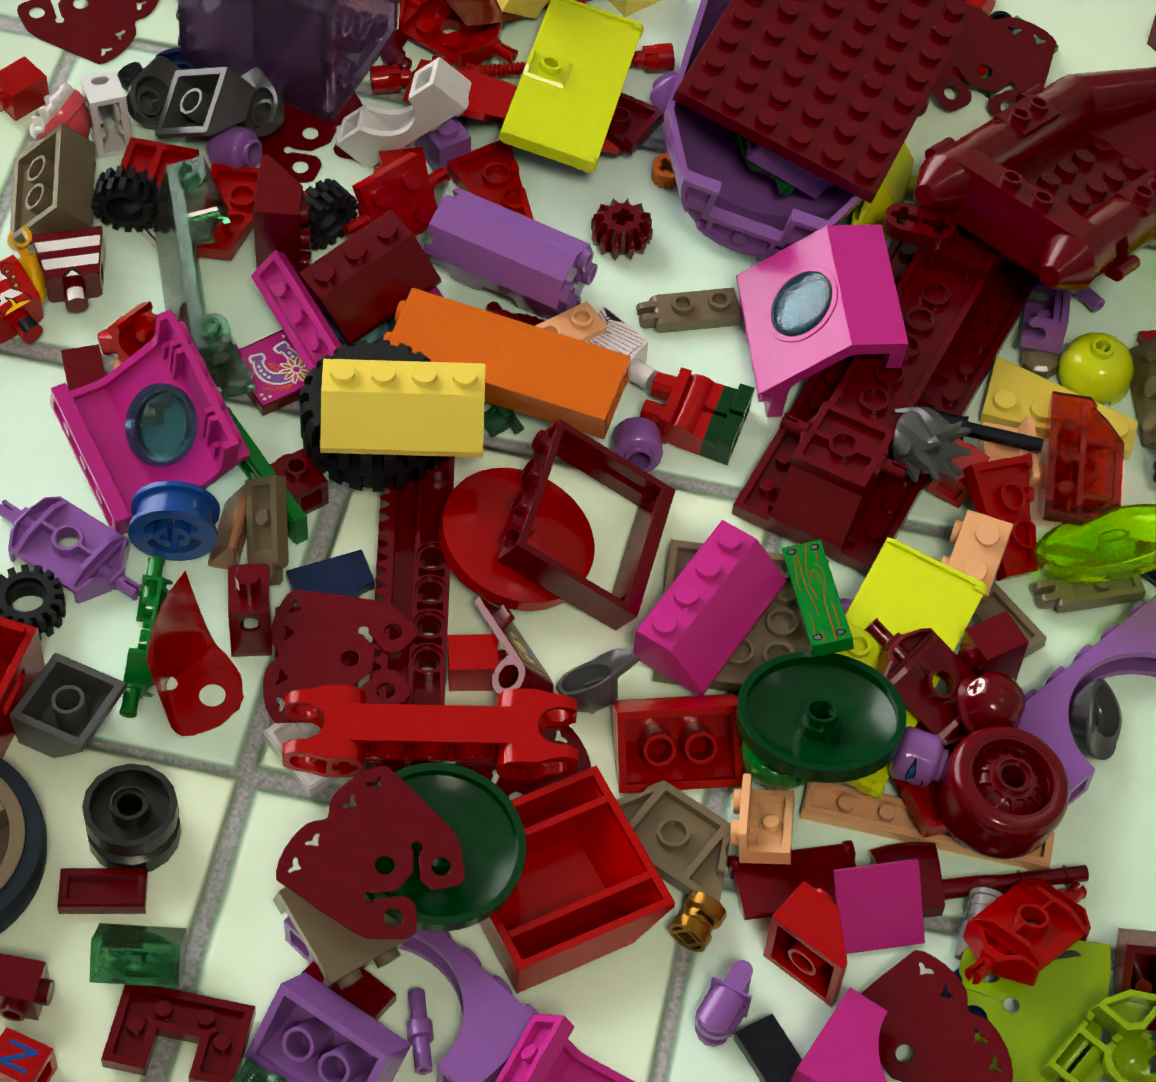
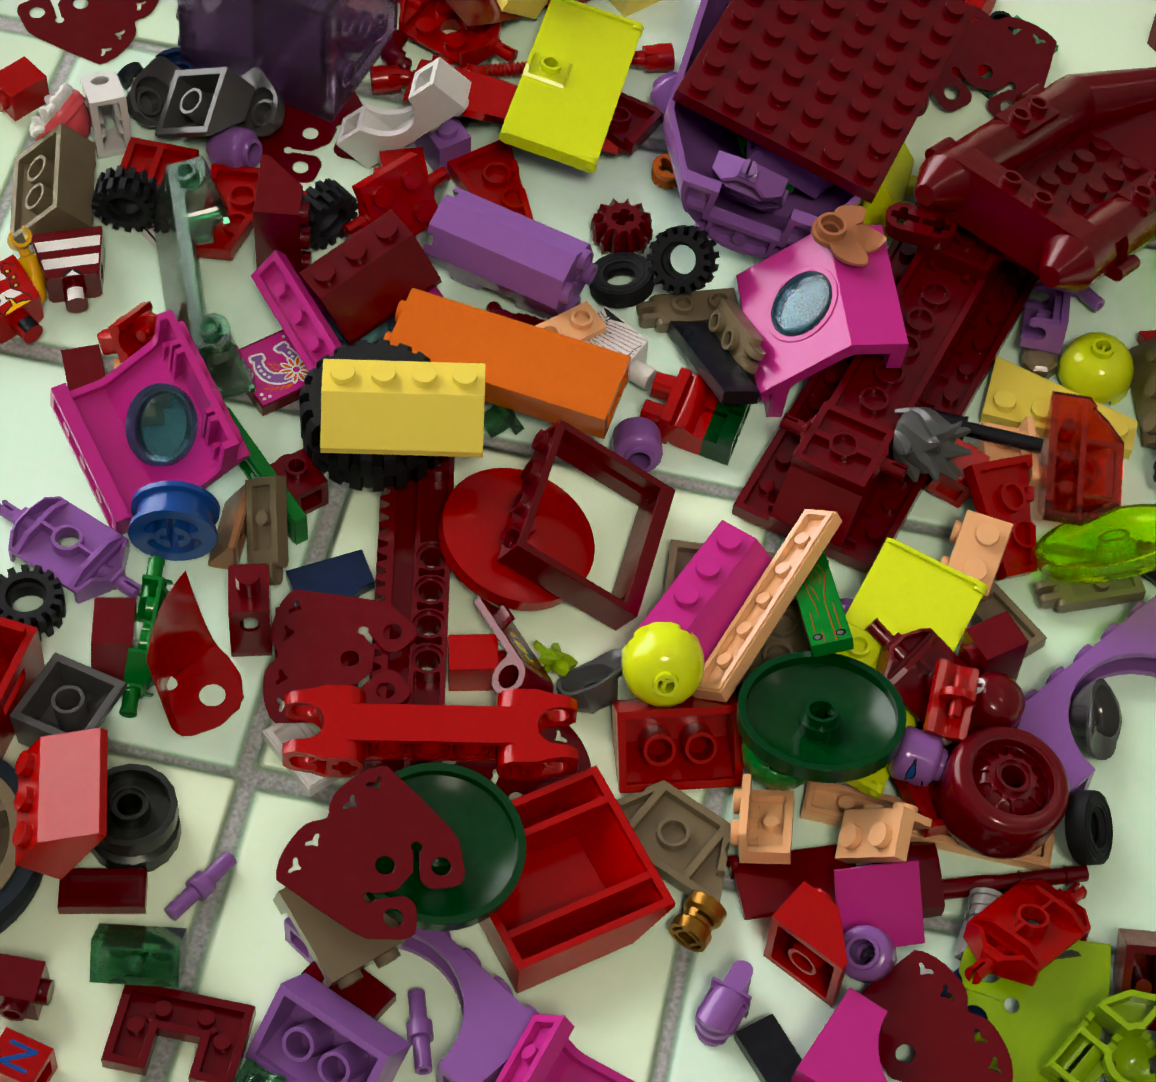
(61, 801): none -> slope
(113, 633): none -> dark red slope
(200, 886): none -> medium lavender bar
(554, 658): none -> lime plant
(622, 295): none -> black tyre
(662, 265): none -> black tyre
(663, 664): none -> neon yellow cylinder
(713, 362): none -> black tile
(737, 335): none -> dark tan hinge
(750, 182): none -> medium lavender plate
(766, 604): none -> light nougat tile
(847, 235): none -> nougat plate
(862, 939): none -> medium lavender head
(878, 833): none -> light nougat bracket
(951, 701): none -> red hips
(1088, 827): none -> black tyre

